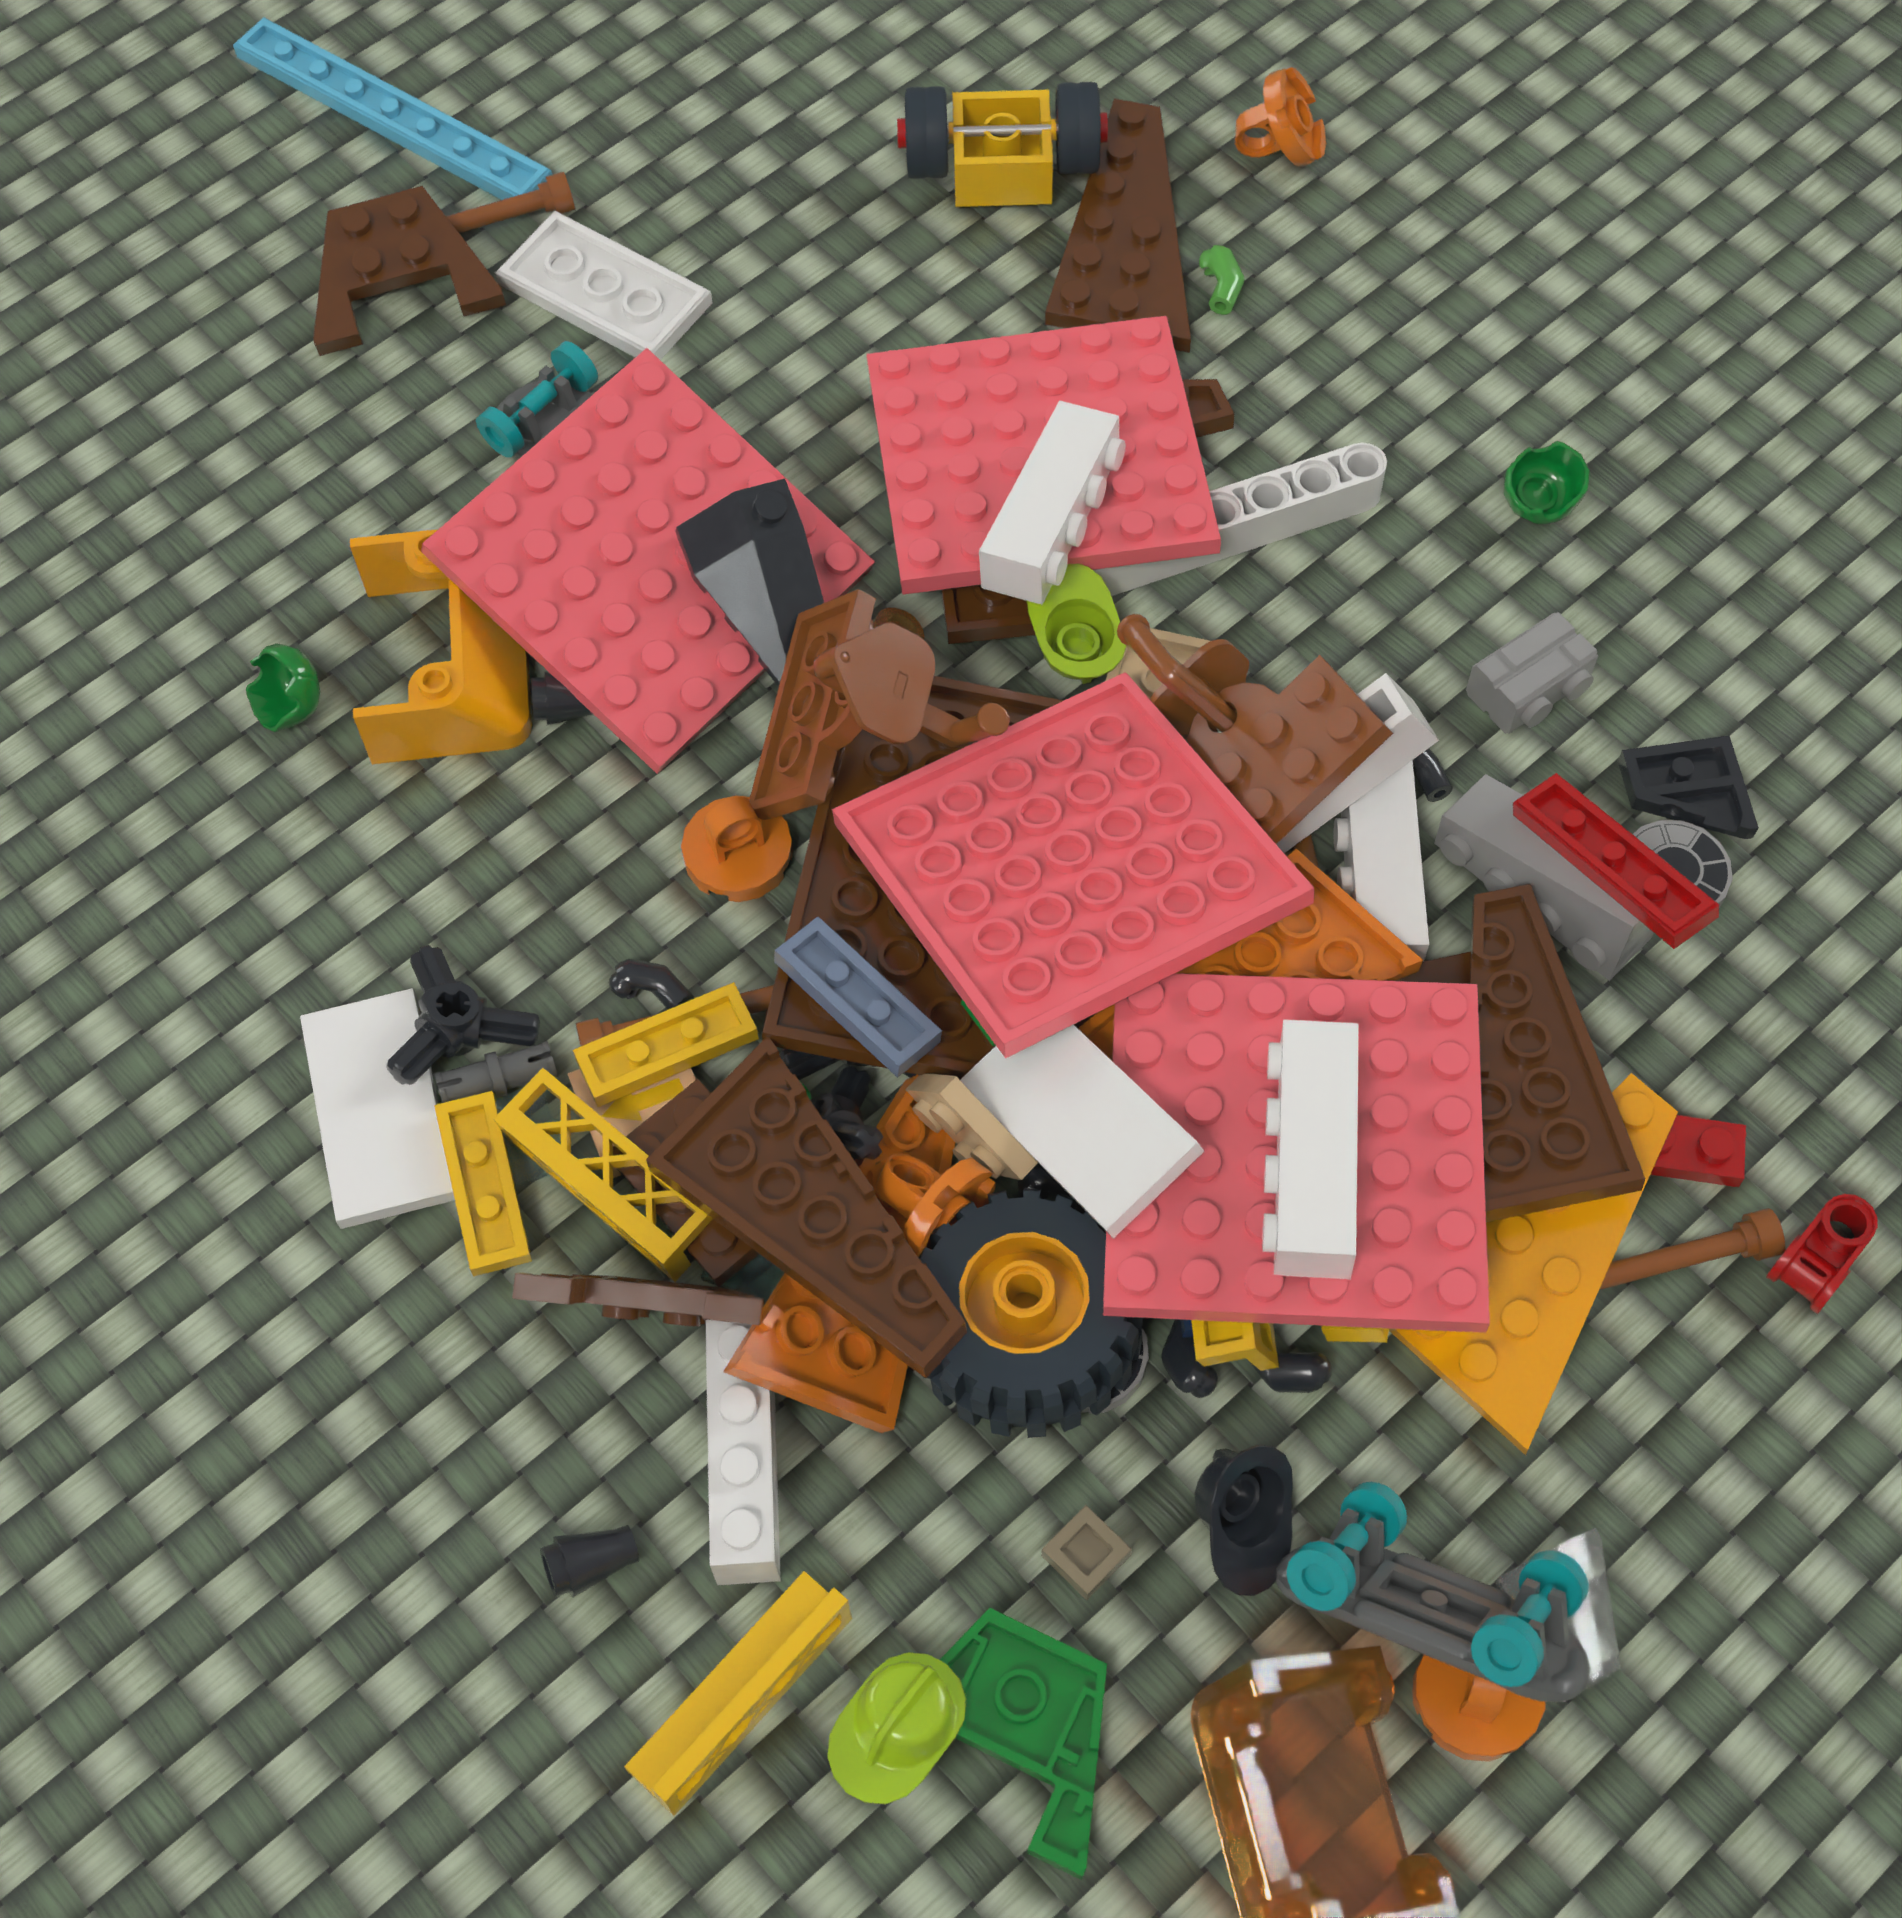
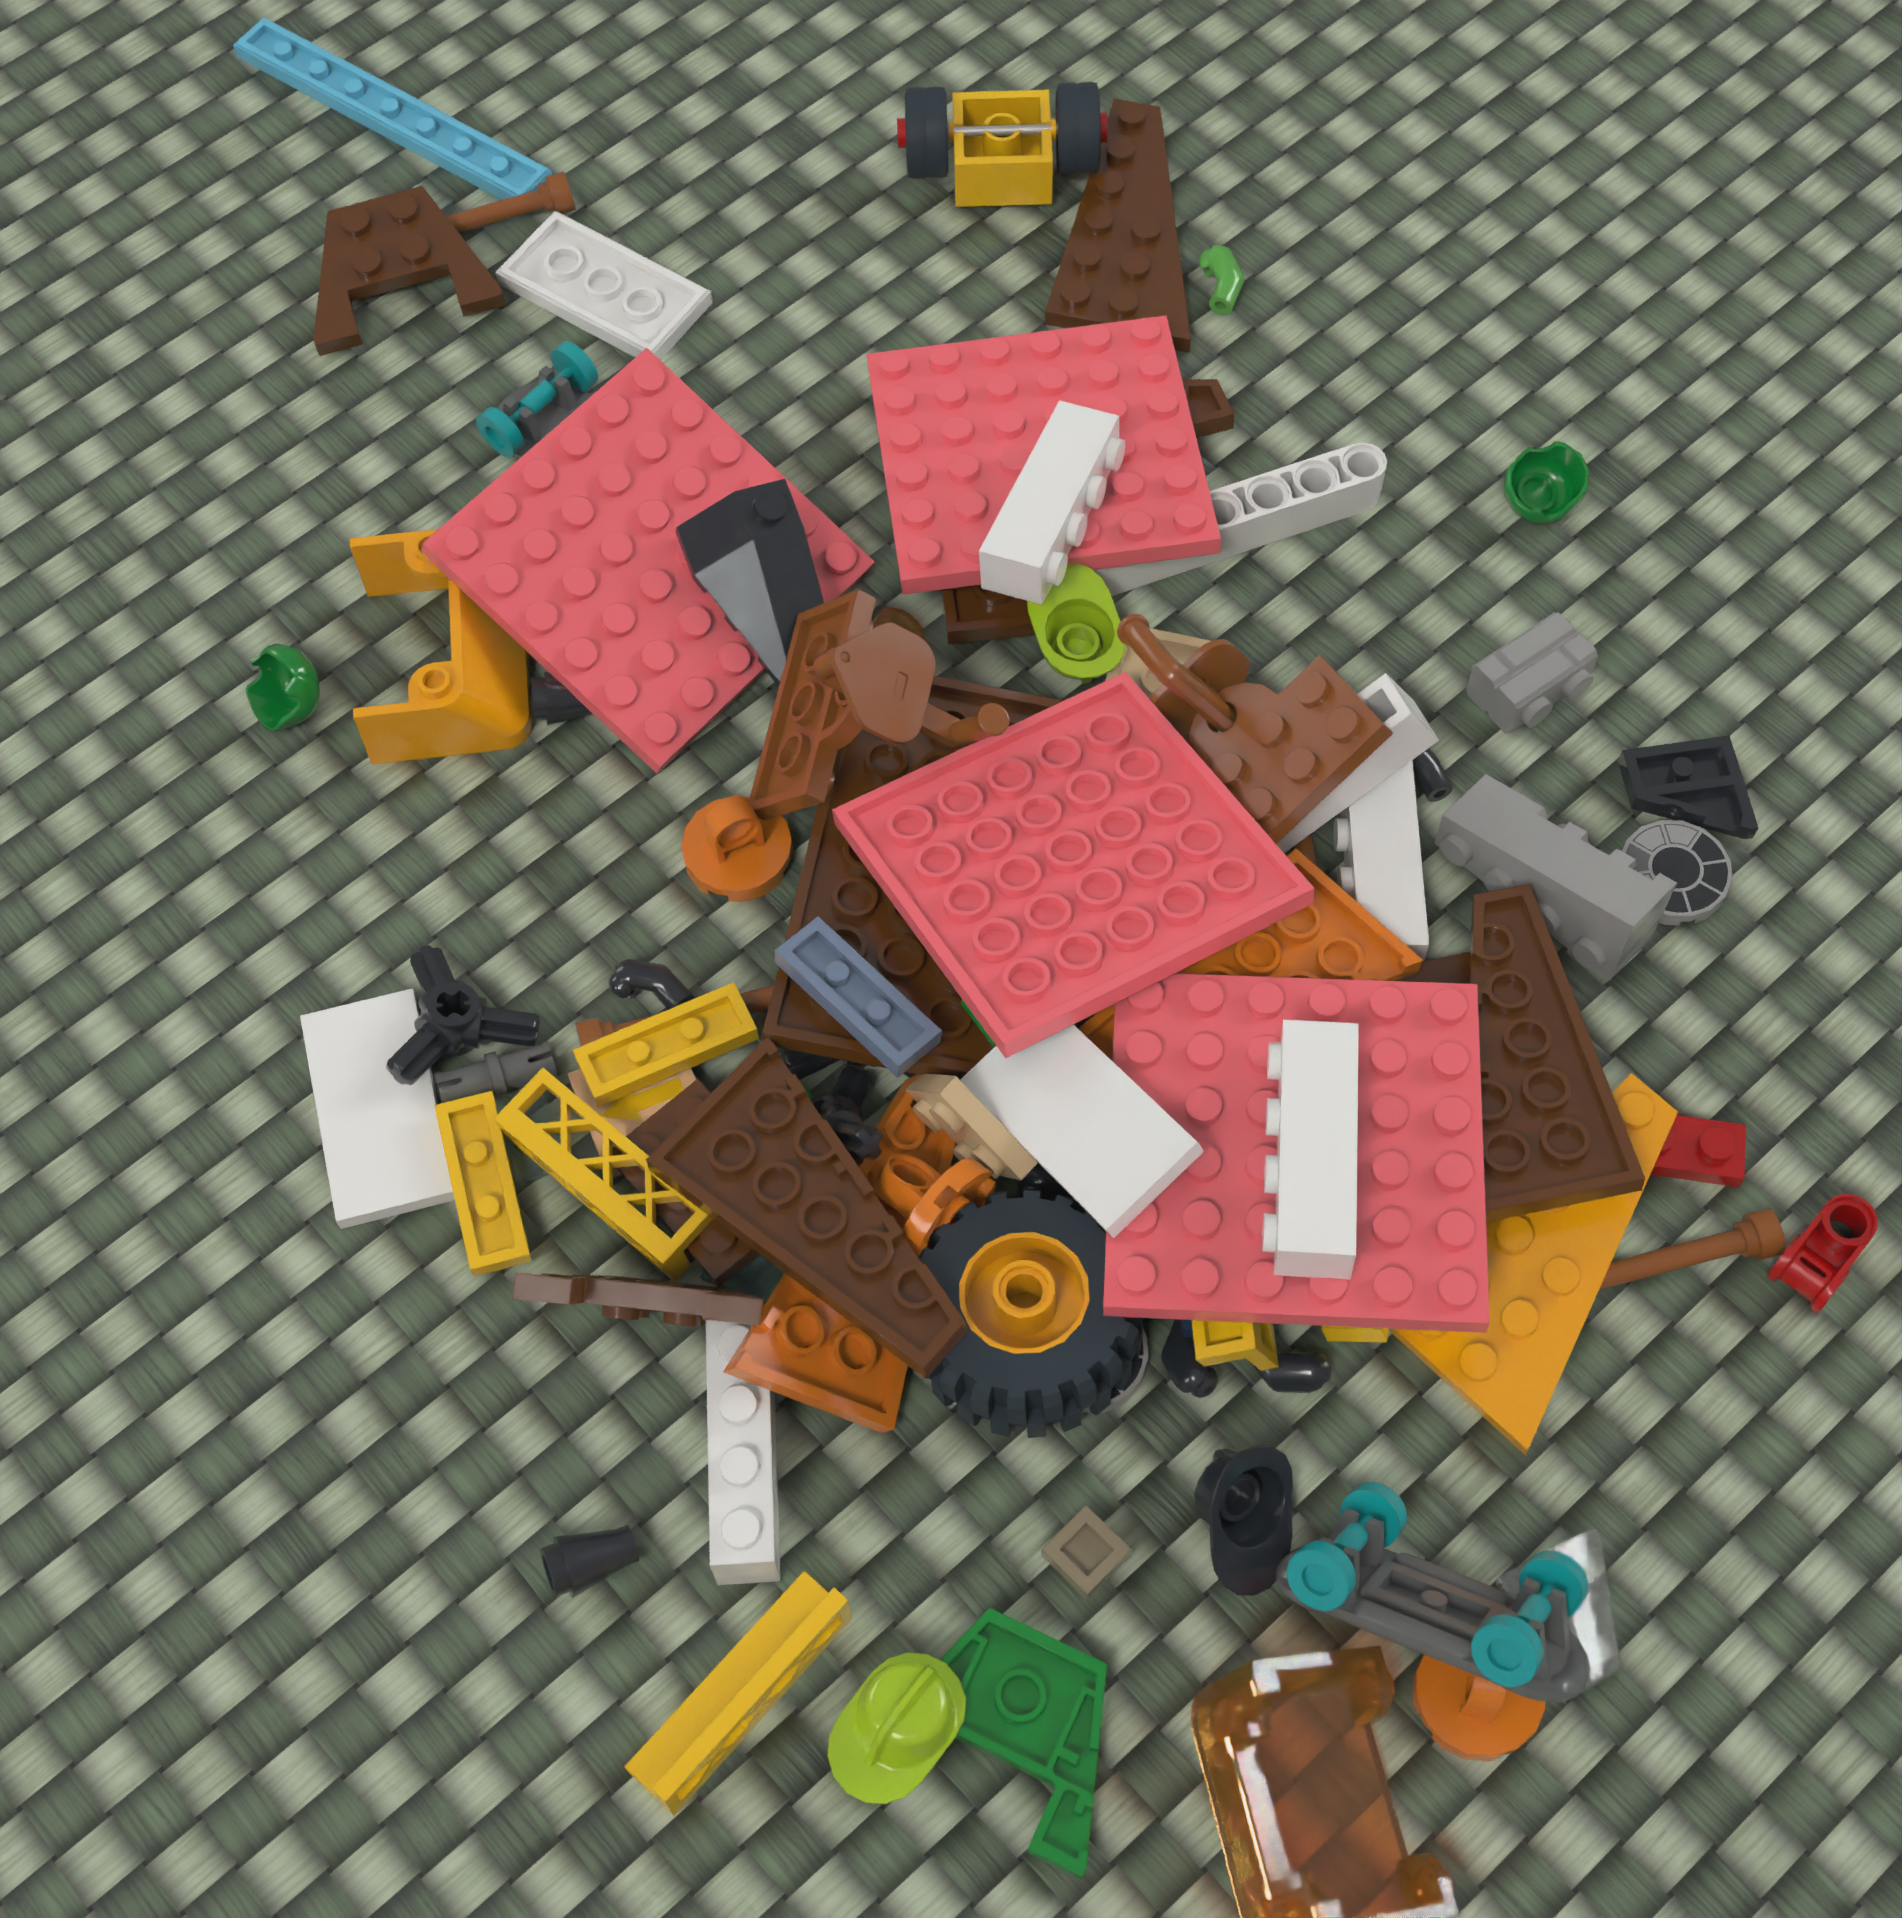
(1286, 119): orange tile -> none
(1616, 861): red tile -> none

